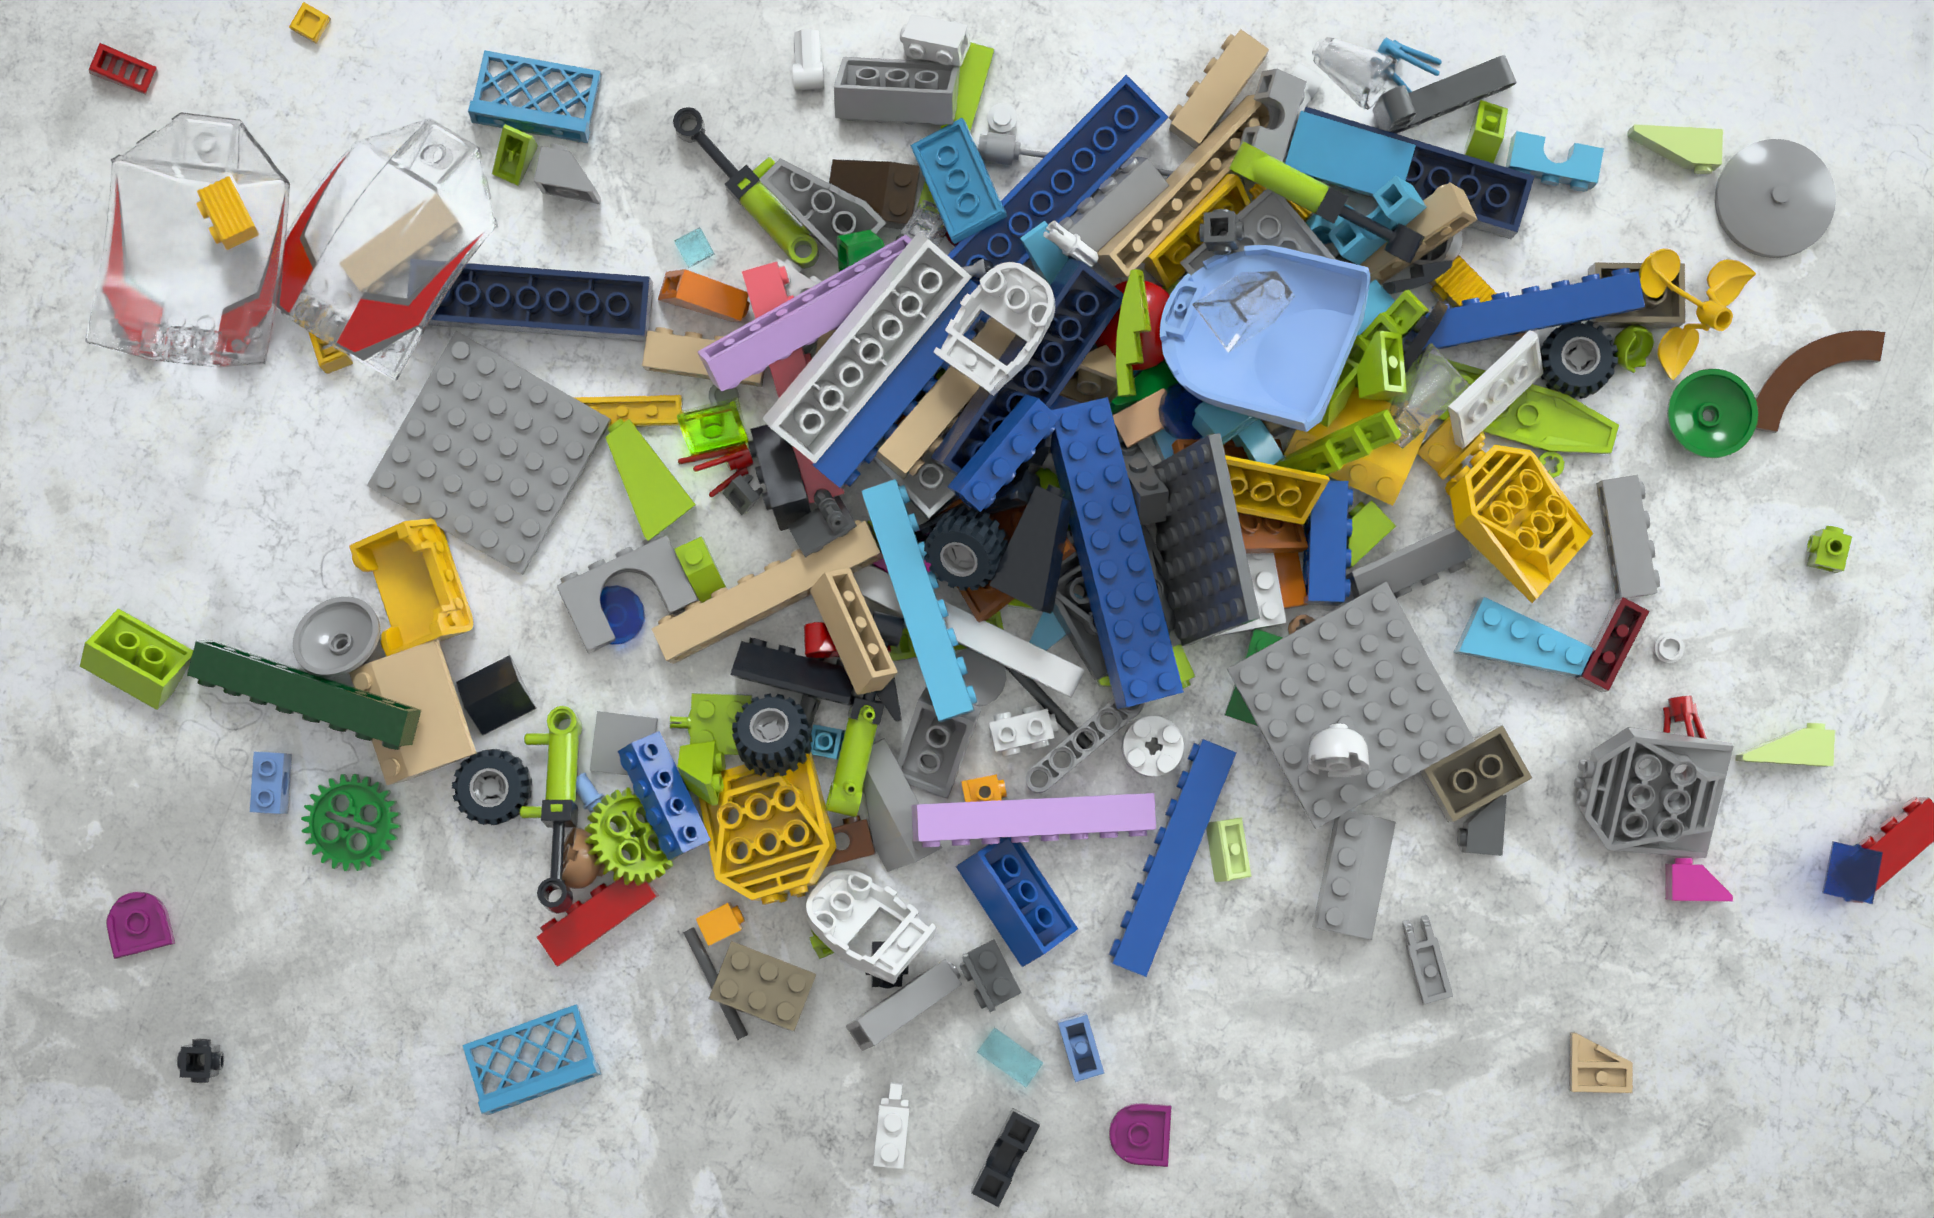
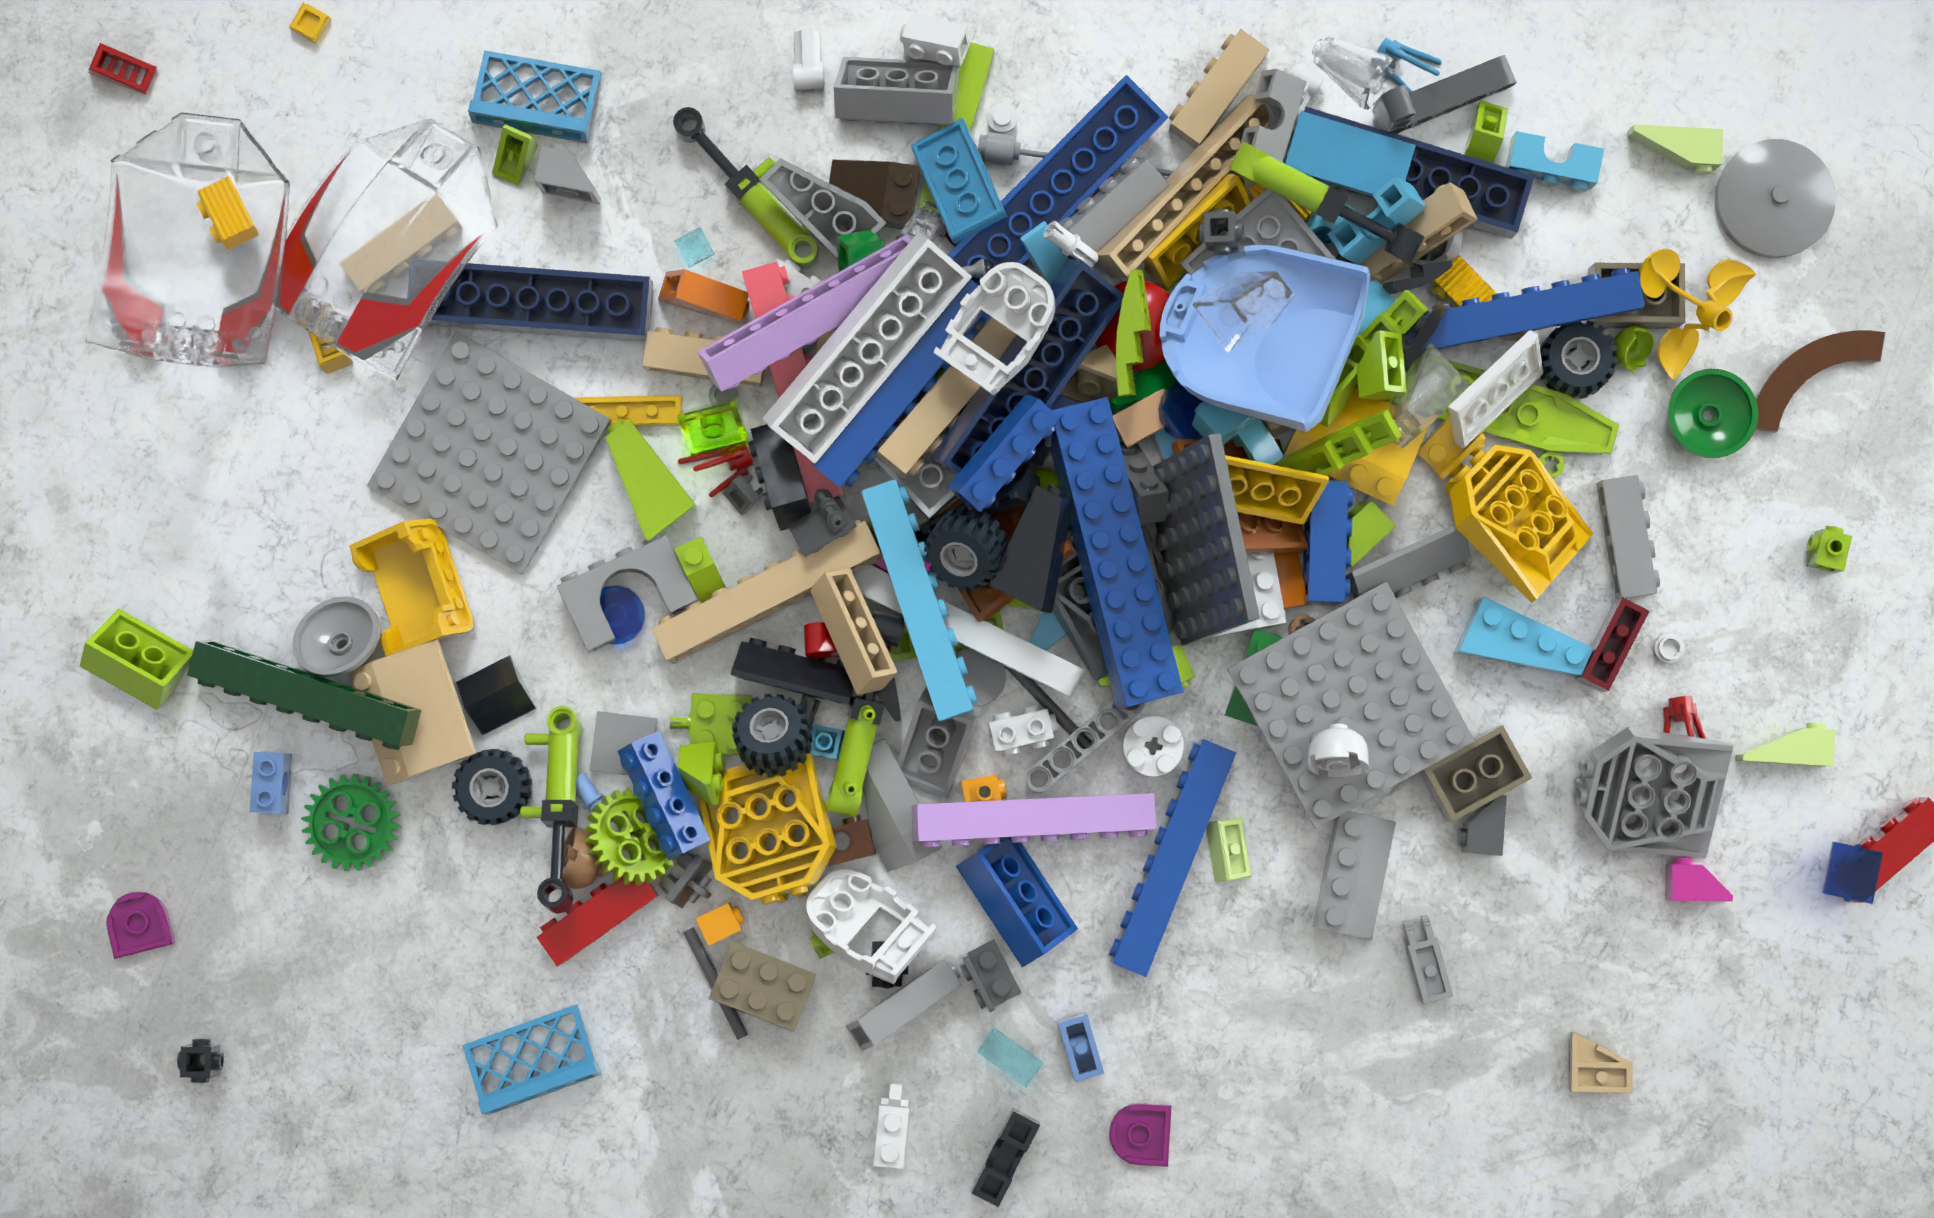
(691, 883): none -> flat silver hips

